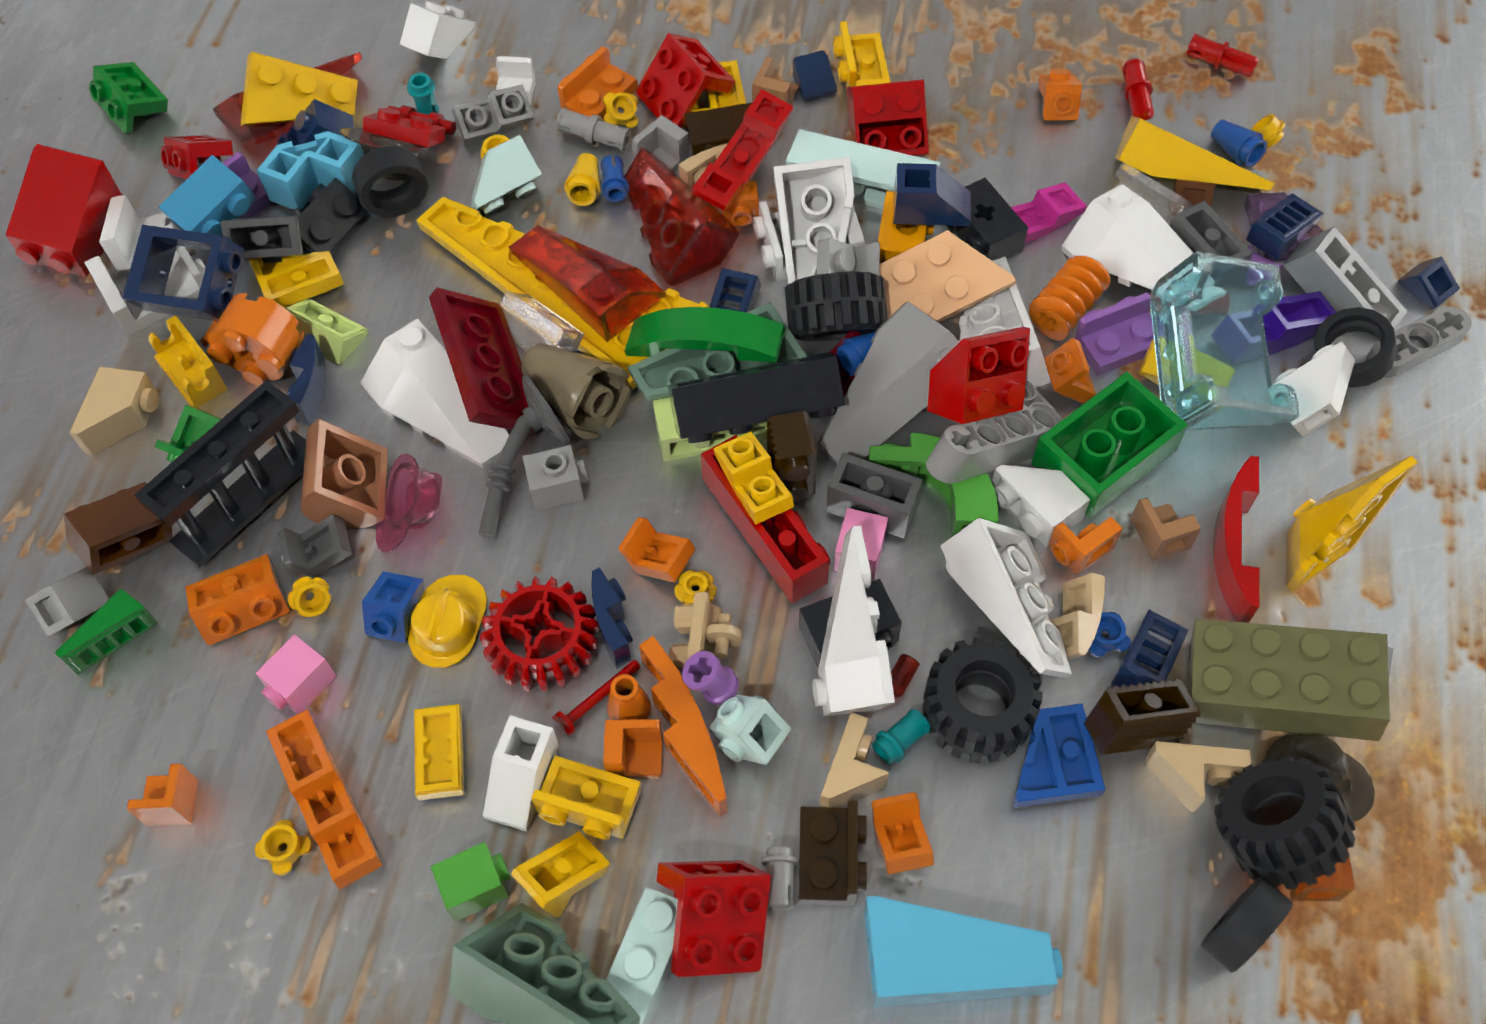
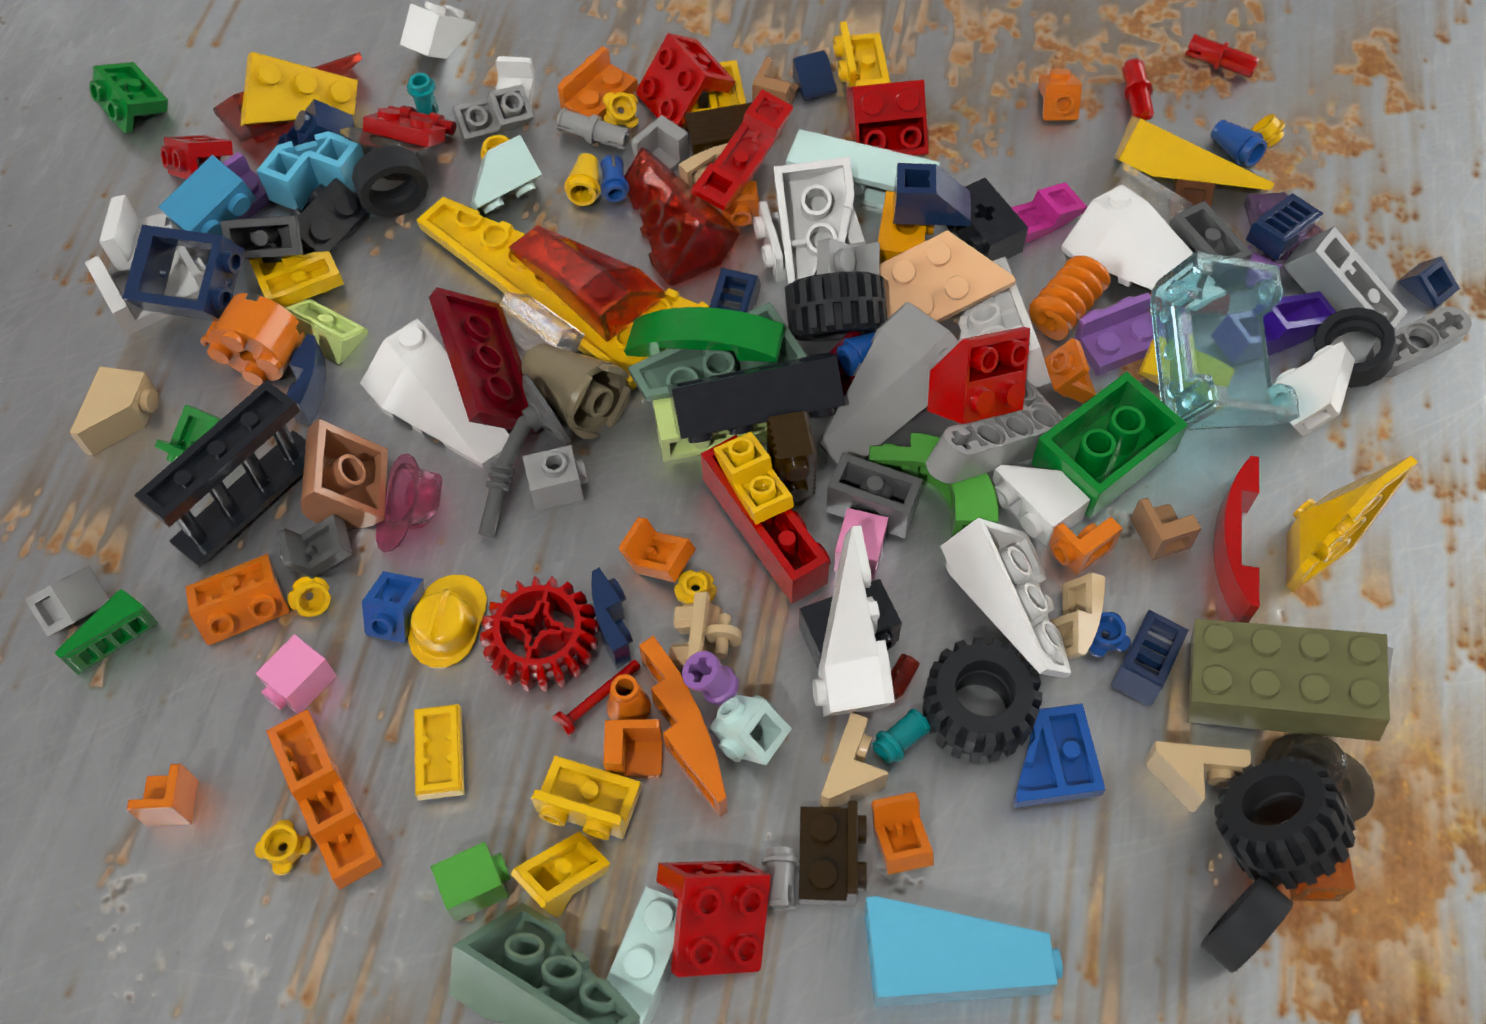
(61, 210): red slope -> none
(114, 530): reddish brown brick -> none
(187, 365): yellow hinge -> none
(518, 769): white slope -> none
(1140, 715): dark brown brick -> none

